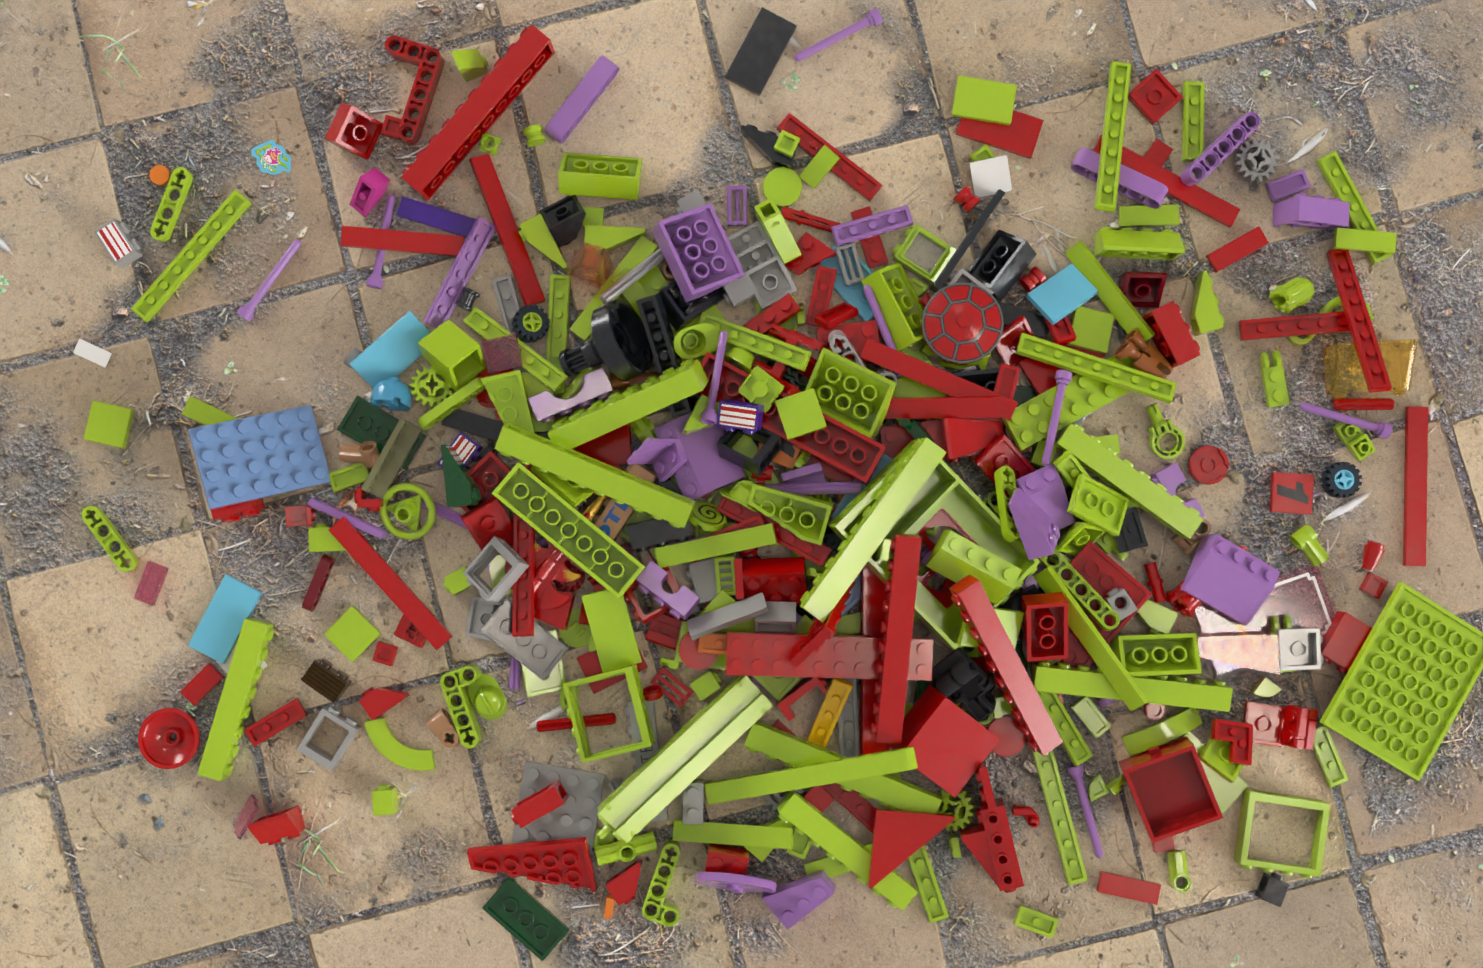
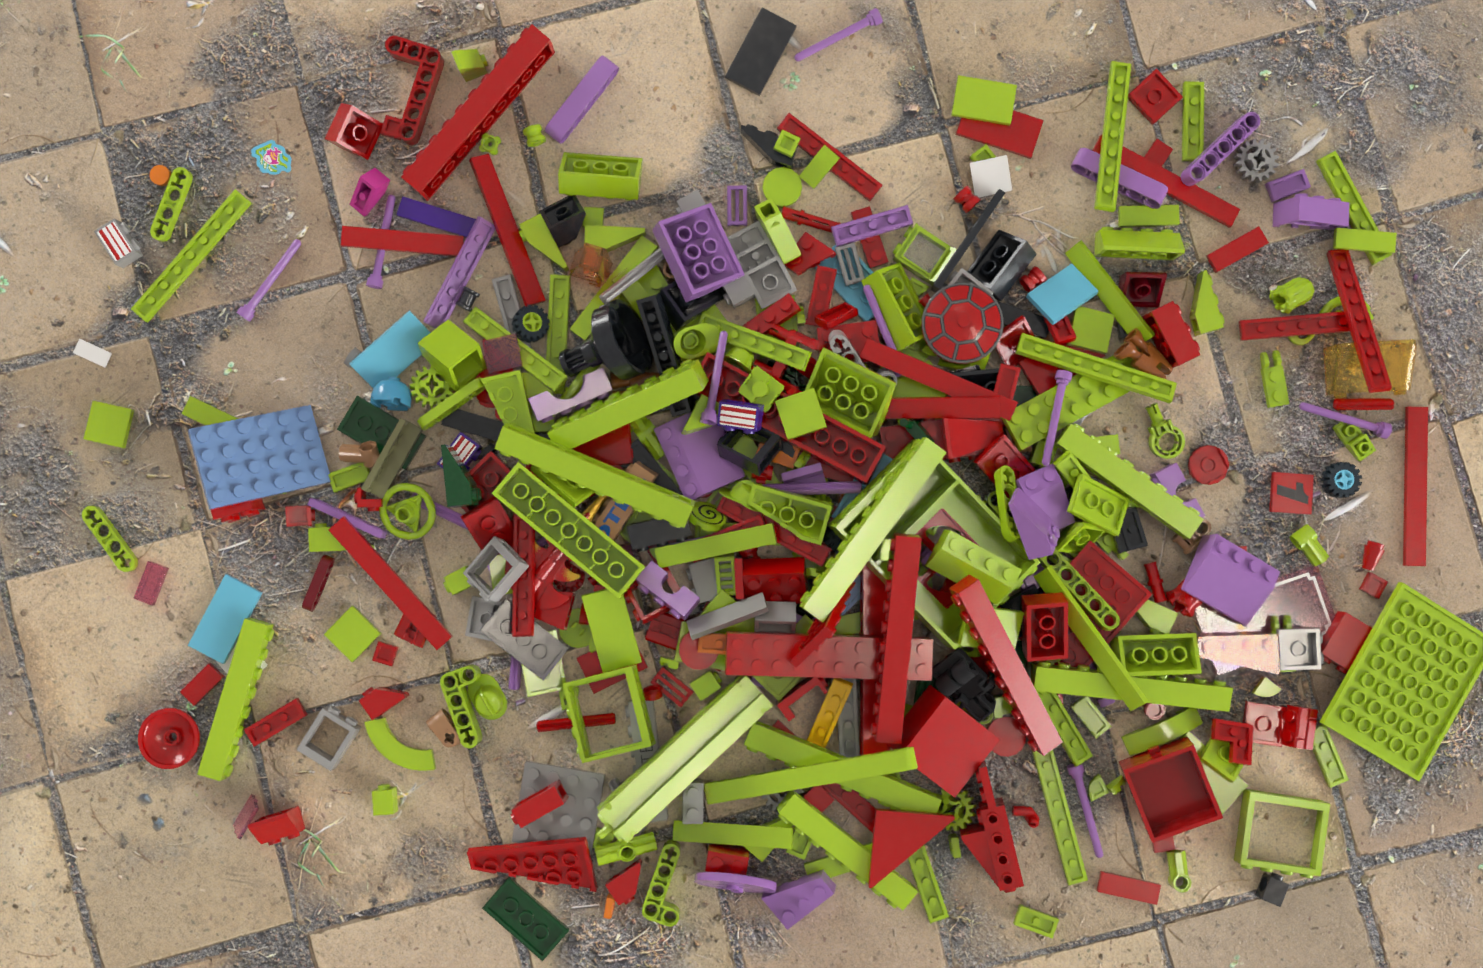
(326, 680): dark brown brick -> none
(664, 454): medium lavender bracket -> none
(1128, 608): light grey brick -> none

